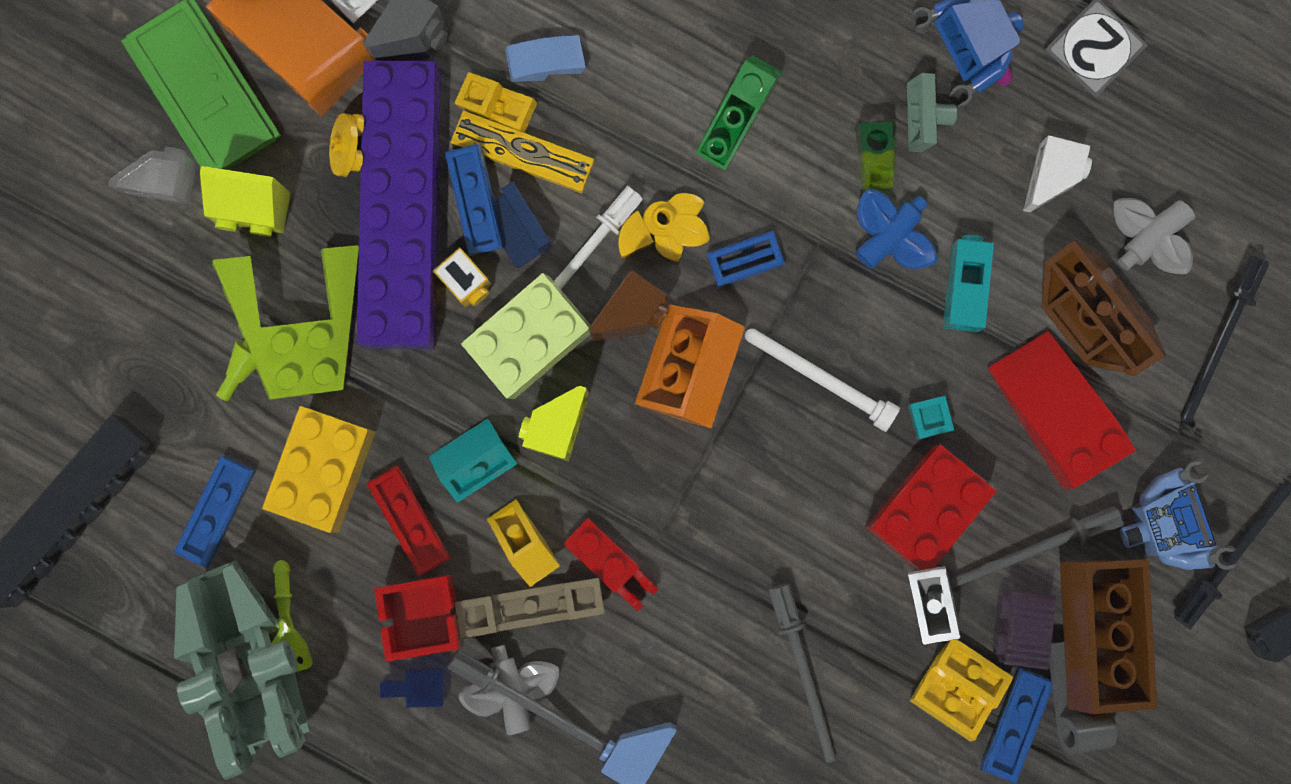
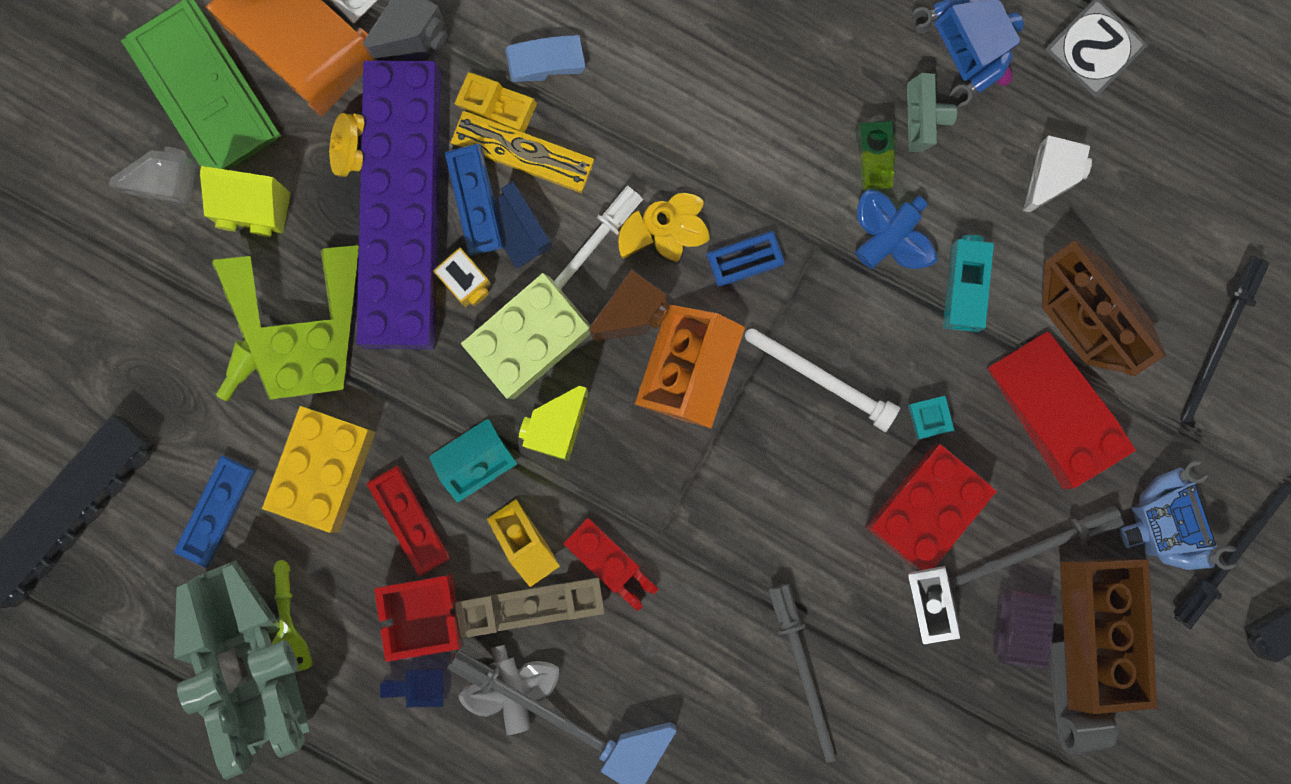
(738, 111): green slope -> none
(961, 689): yellow slope -> none
(1016, 725): blue tile -> none
(1154, 235): light grey plant -> none

